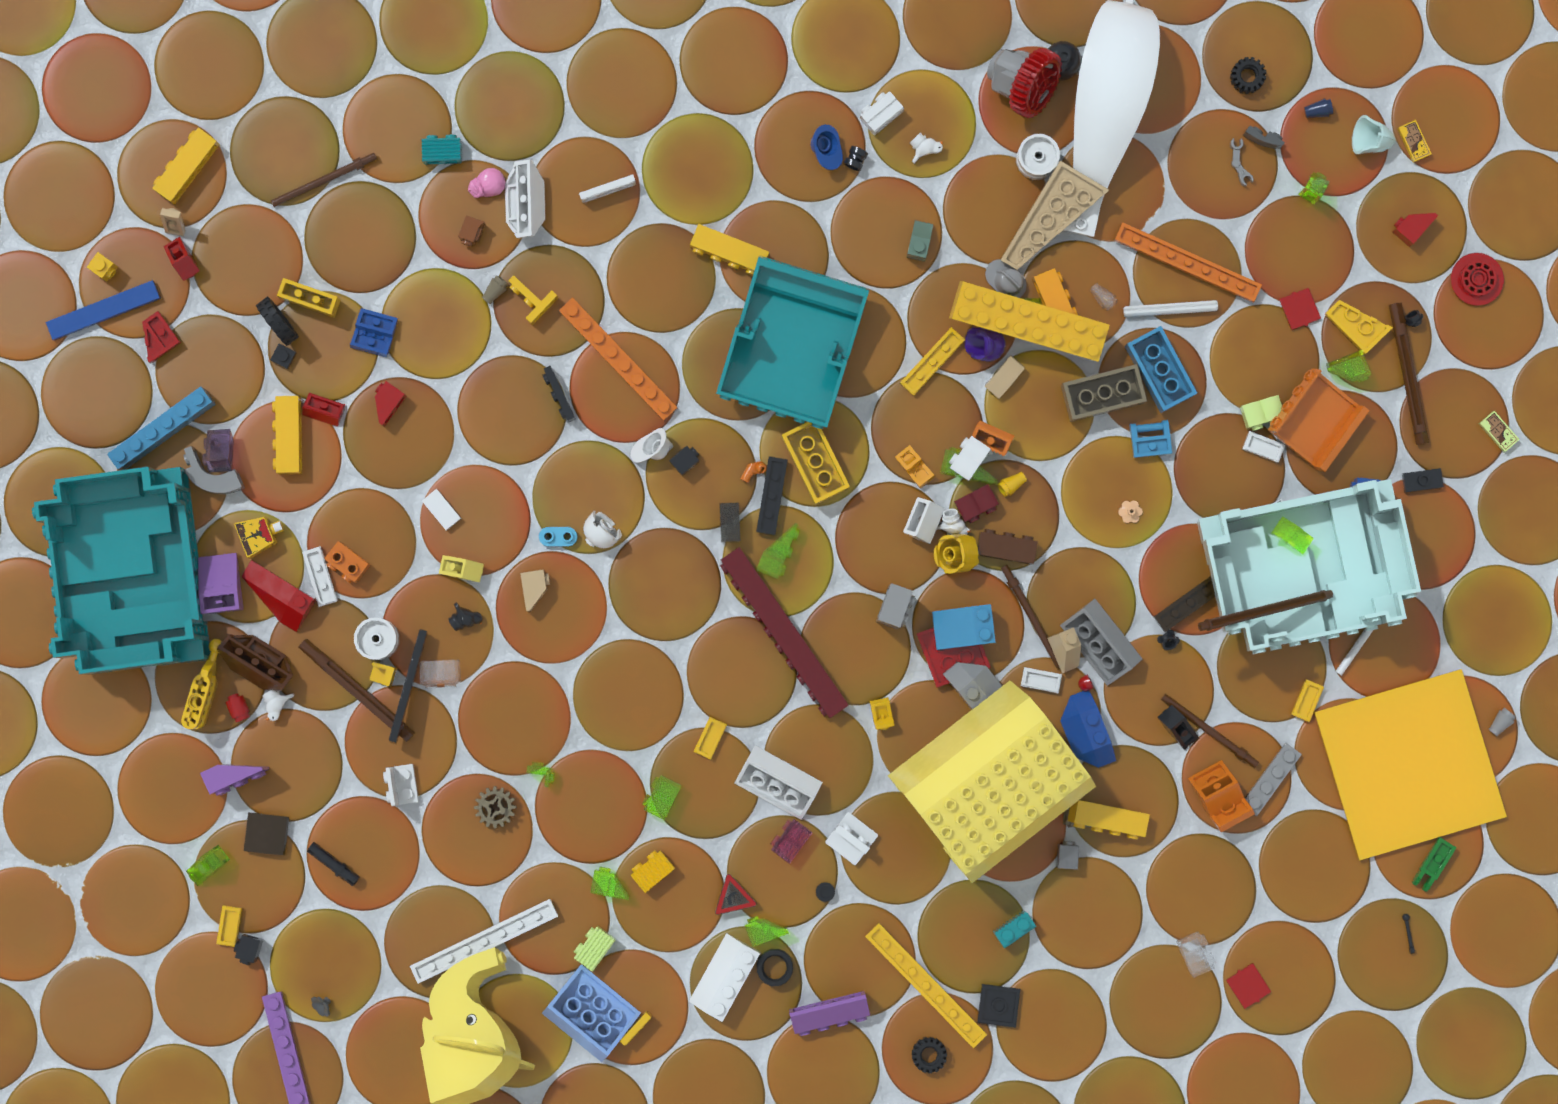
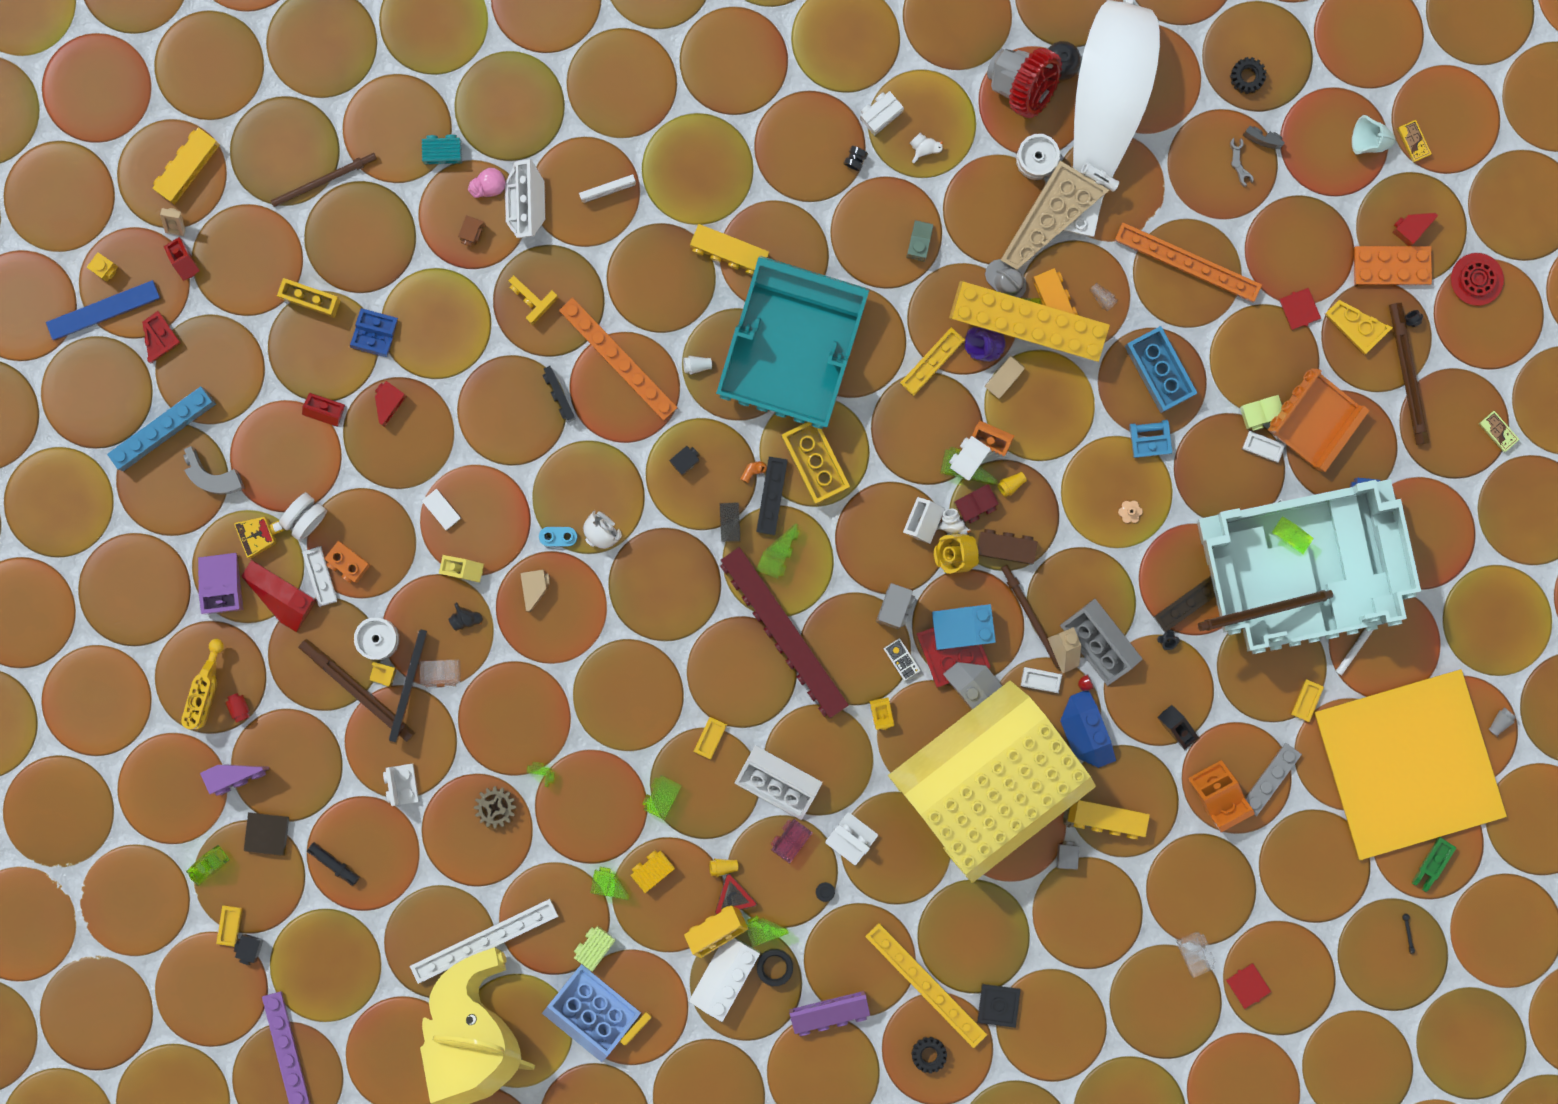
(124, 570): teal panel -> none
(219, 450): clear purple brick -> none
(256, 661): reddish brown wedge -> none
(275, 703): white animal -> none
(277, 321): black tyre -> none
(283, 356): black plate -> none
(288, 434): yellow brick -> none
(302, 517): none -> white wheel
(321, 1005): dark grey plant -> none
(495, 289): dark tan cone -> none
(651, 446): white piece -> none
(696, 364): none -> white cone
(716, 931): none -> yellow brick
(721, 867): none -> yellow cone
(827, 147): blue piece -> none
(901, 659): none -> tile
(914, 466): light orange slope -> none
(1014, 929): teal brick -> none
(1103, 393): dark tan brick -> none
(1110, 182): none -> white pin
(1170, 308): white axle -> none
(1240, 752): reddish brown bar -> none
(1314, 187): clear neon green slope -> none
(1319, 109): dark blue cone -> none
(1351, 367): clear neon green slope -> none
(1392, 265): none -> orange plate
(1422, 480): black plate -> none

